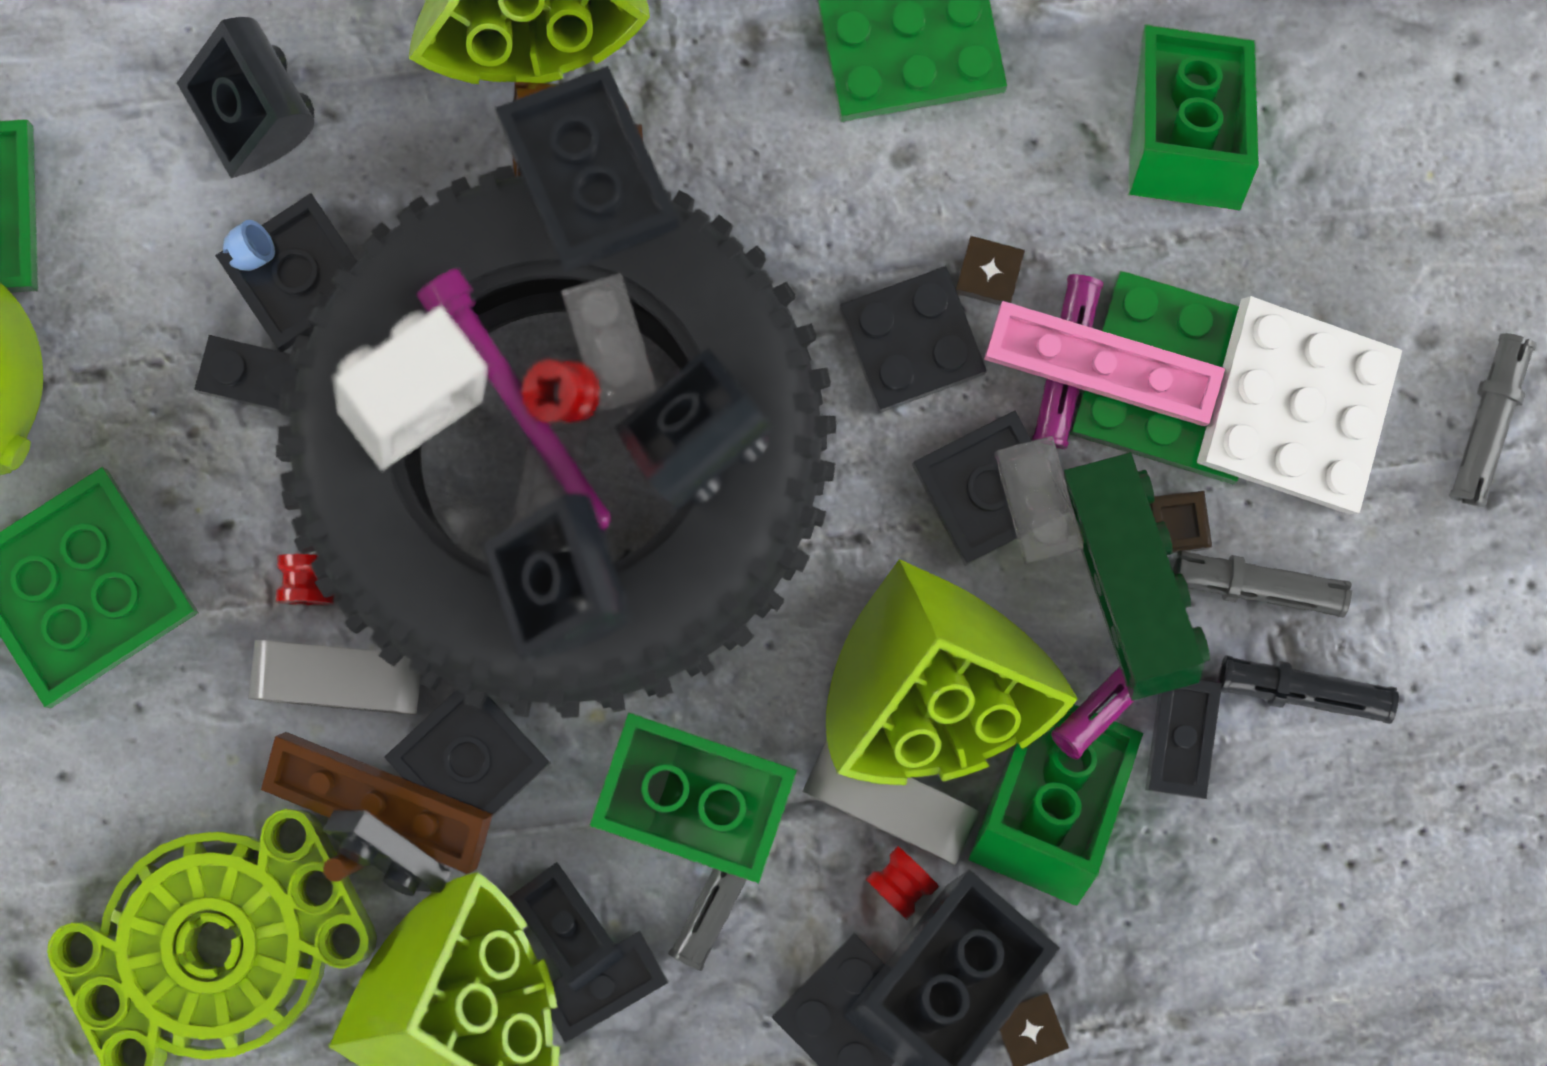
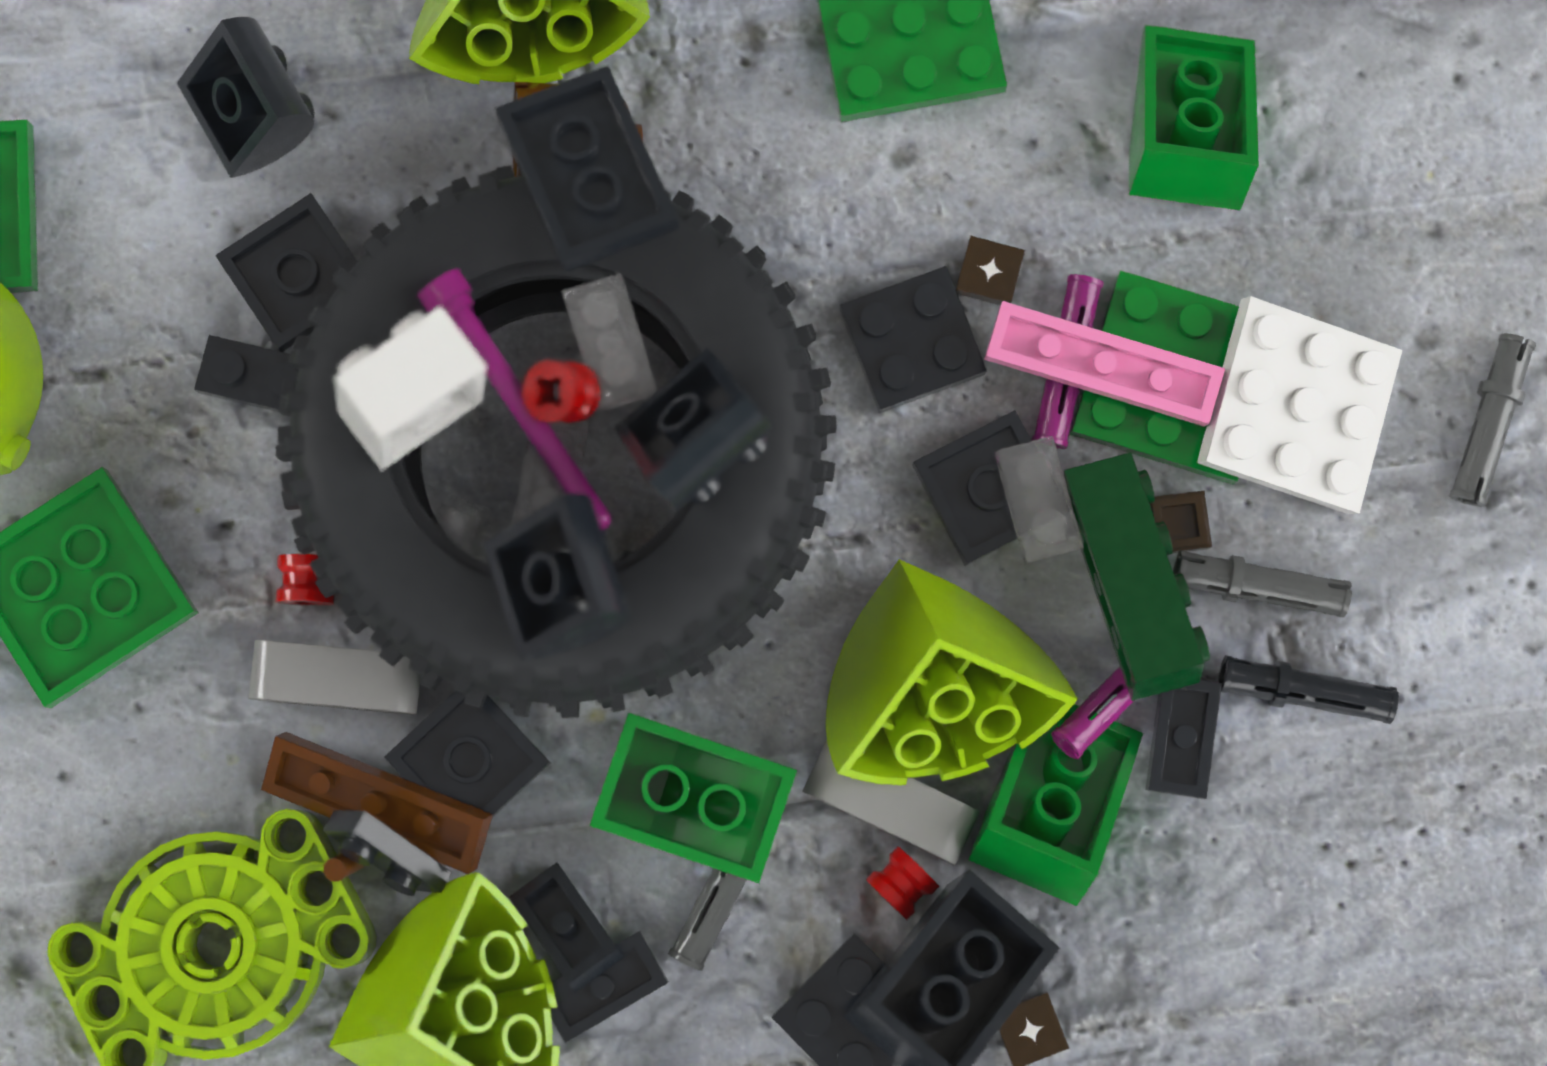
(249, 246): light blue hinge -> none

